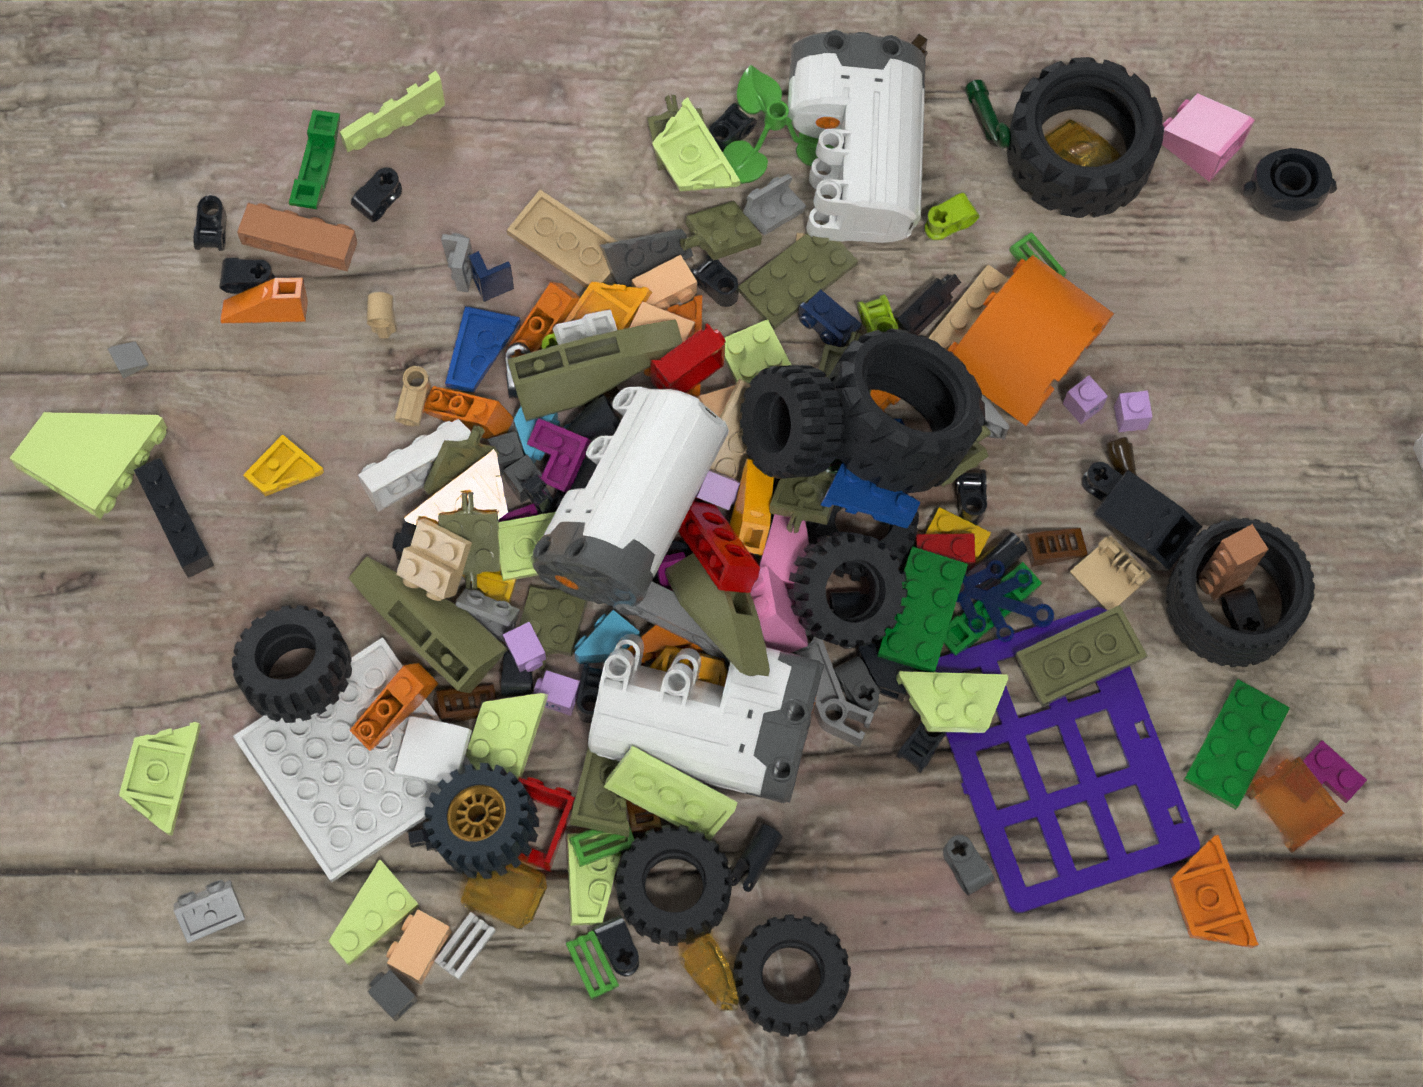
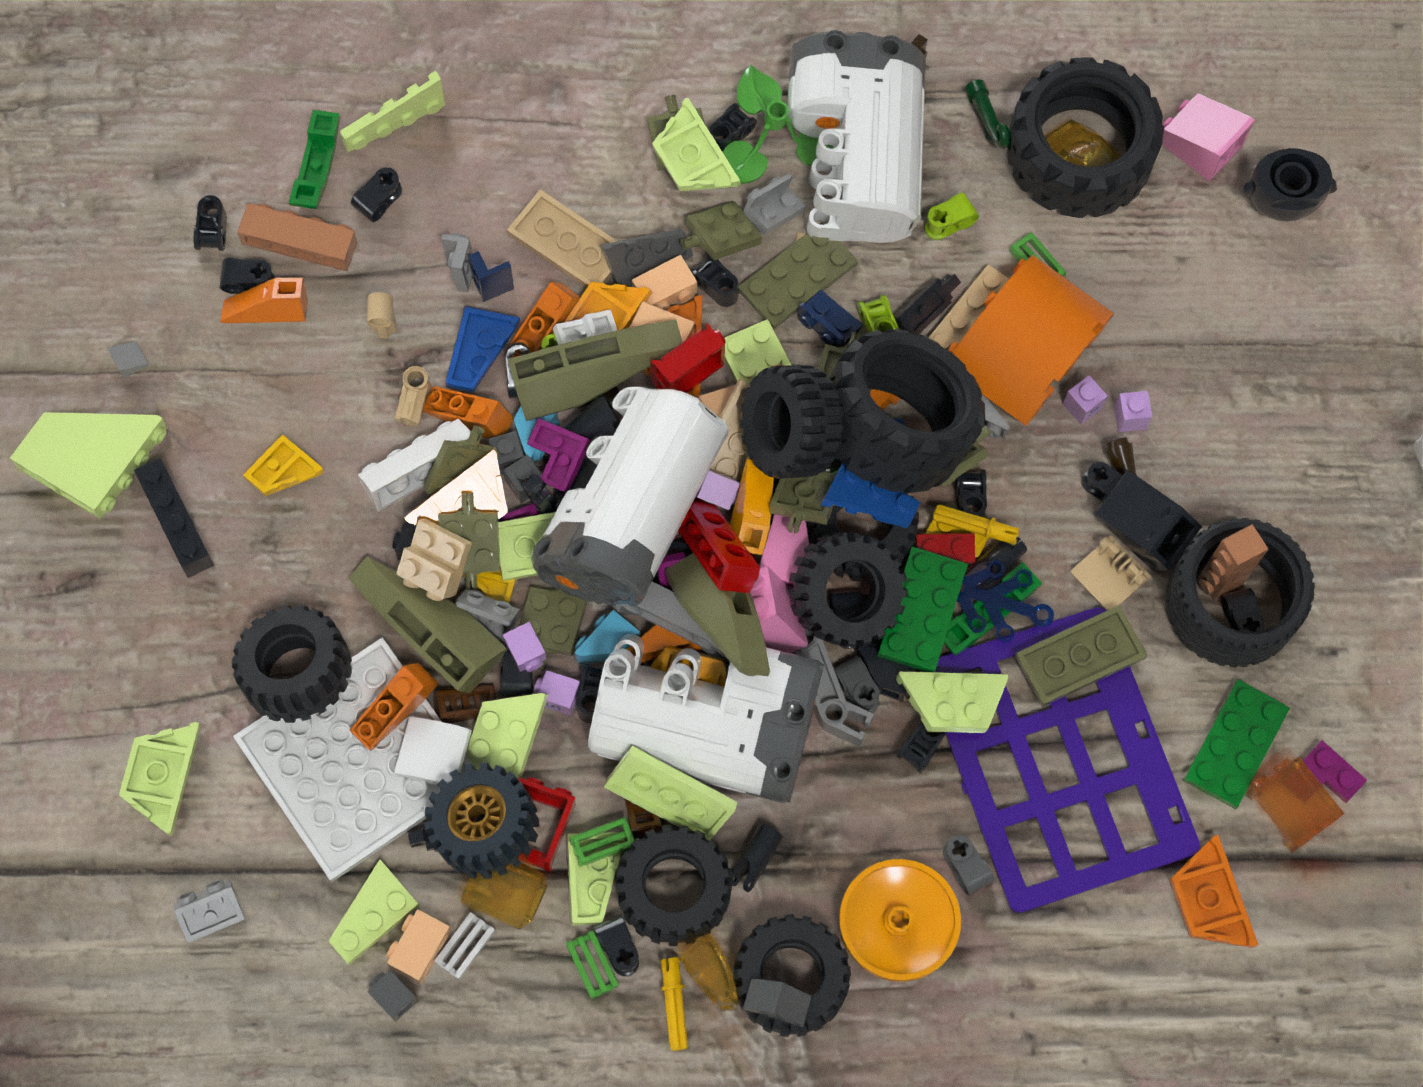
(595, 805): olive wing -> none
(674, 1003): none -> yellow axle
(777, 1001): none -> dark grey slope
(899, 920): none -> light orange dish
(976, 524): none -> yellow axle
(1037, 558): reddish brown slope -> none

